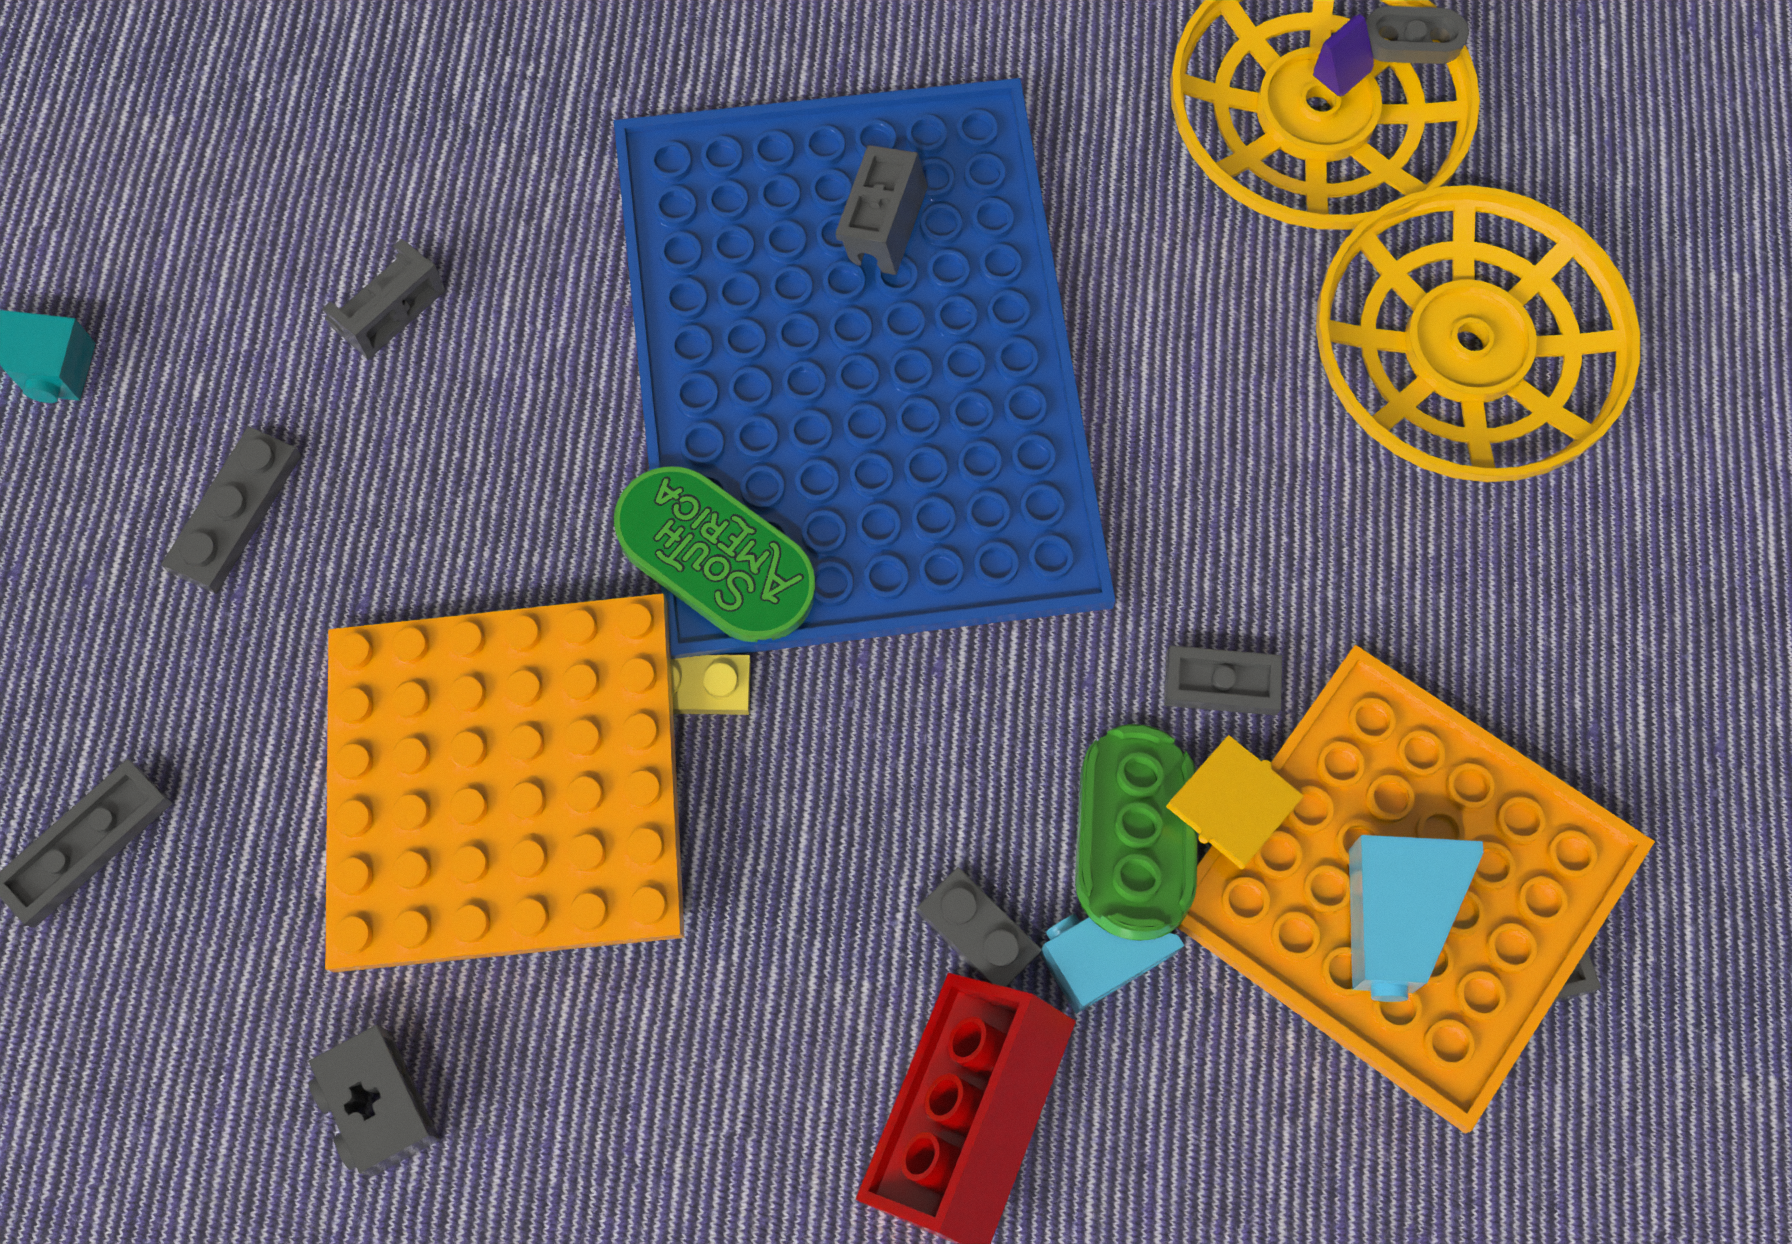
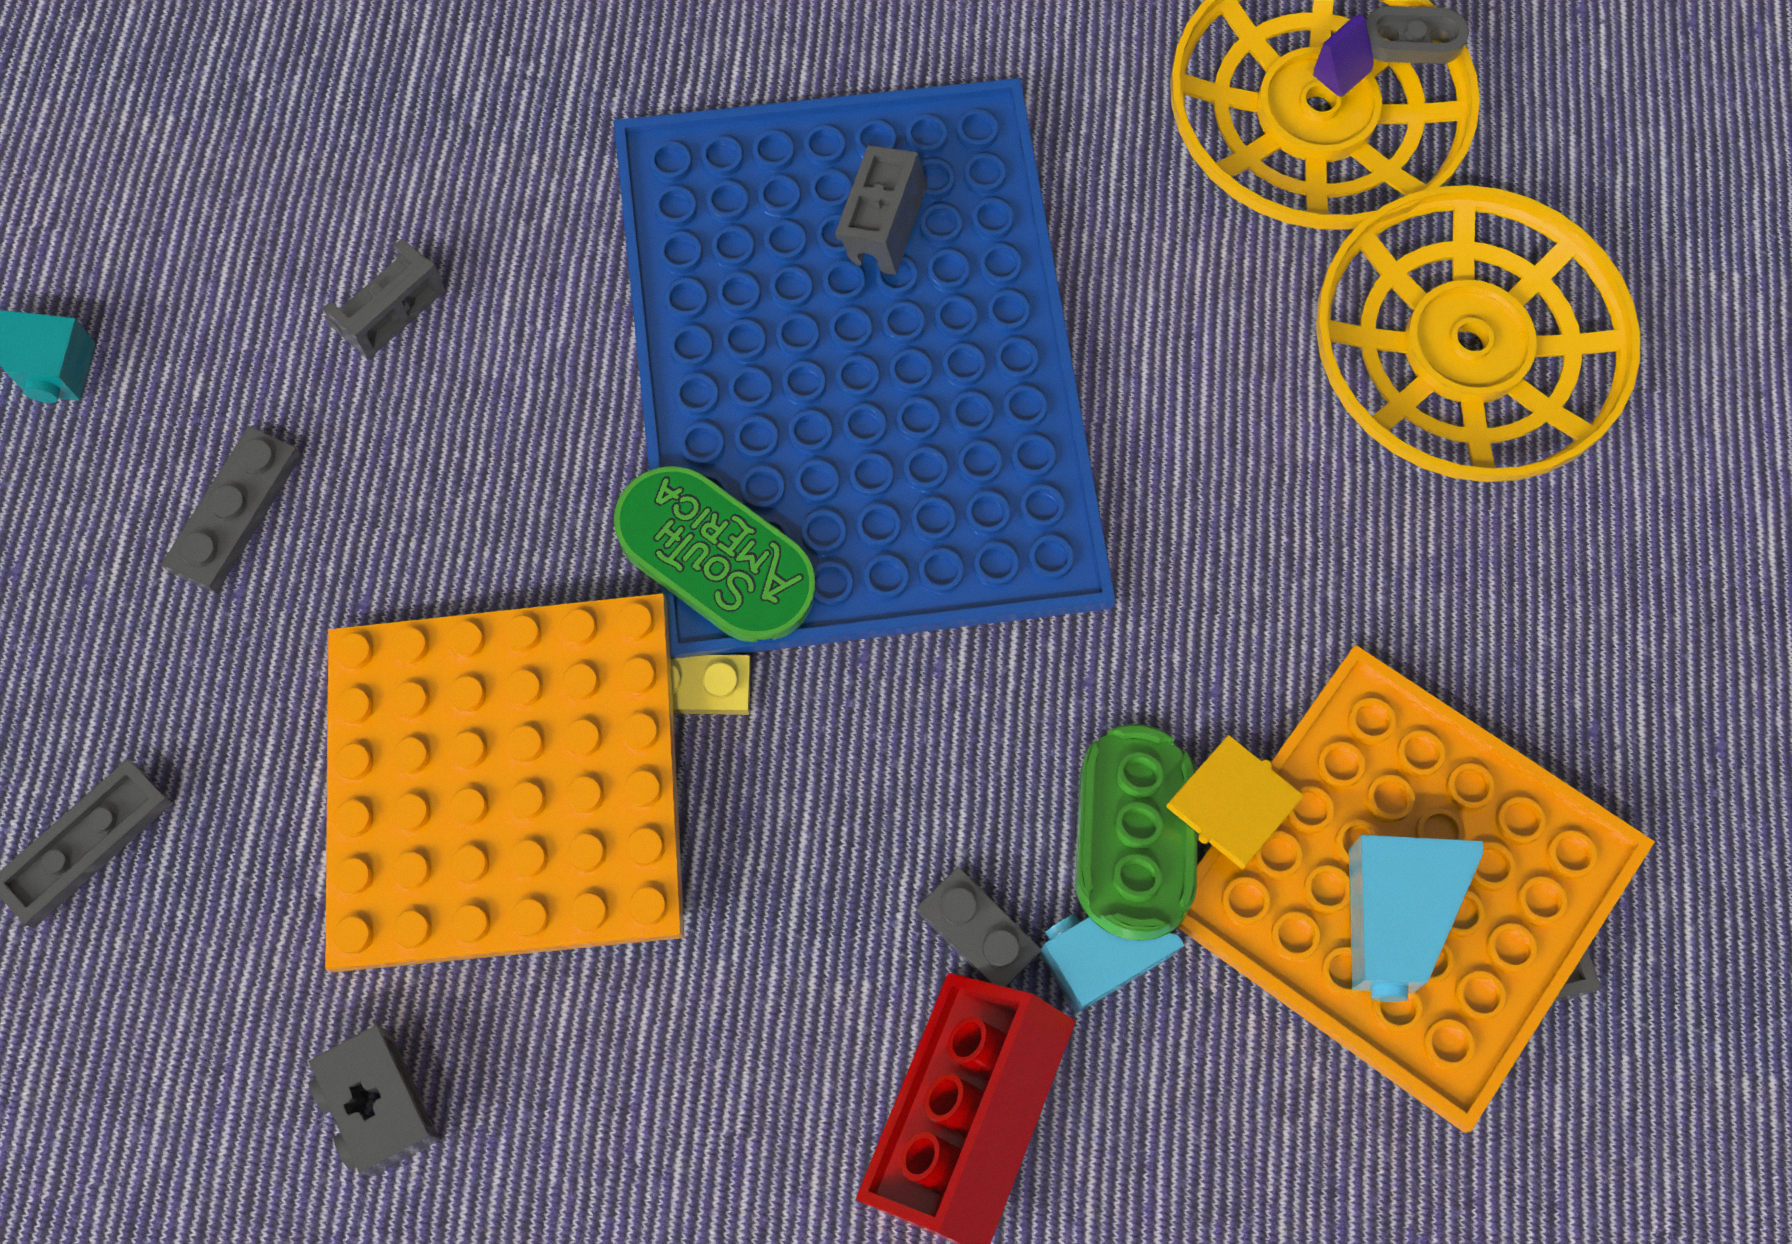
(1223, 680): dark grey plate -> none

